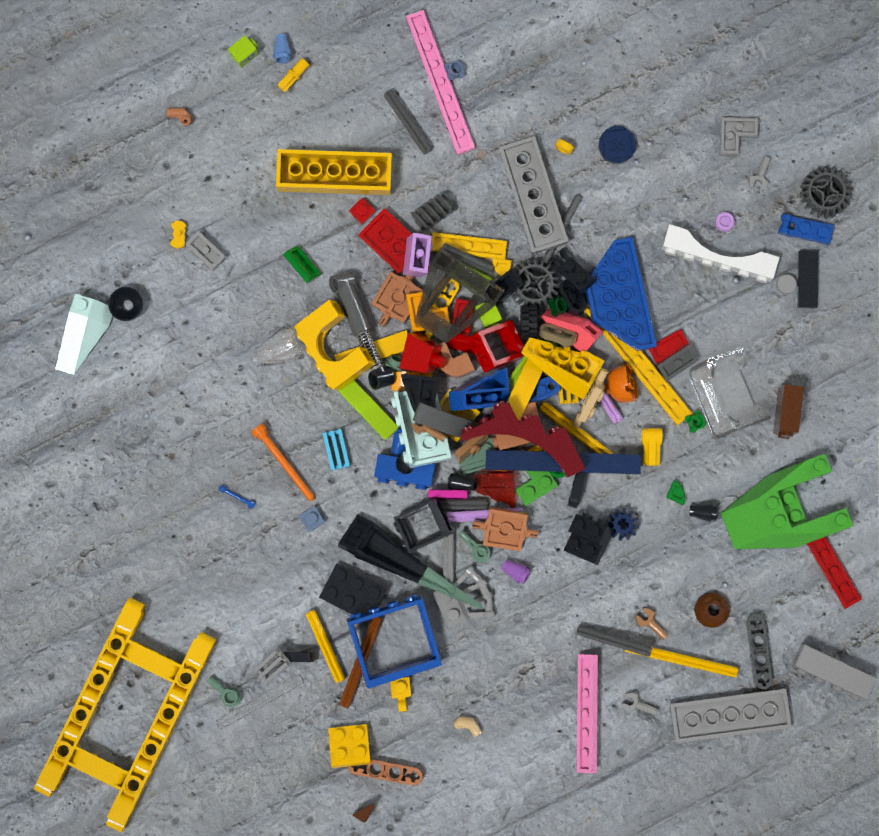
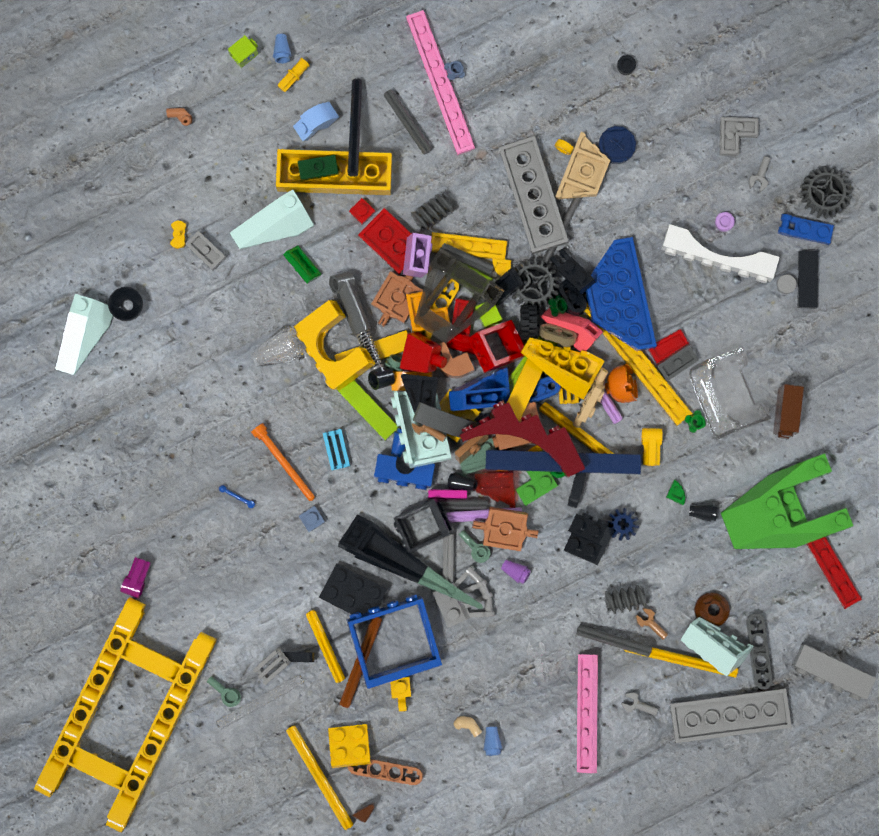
(134, 582): none -> magenta piece
(276, 221): none -> light aqua wedge
(315, 119): none -> light blue brick
(318, 167): none -> dark green plate
(319, 777): none -> yellow axle
(354, 135): none -> black axle
(492, 742): none -> medium blue cone
(583, 171): none -> tan wing
(625, 599): none -> dark grey piece
(626, 65): none -> black tile
(715, 647): none -> light aqua wedge

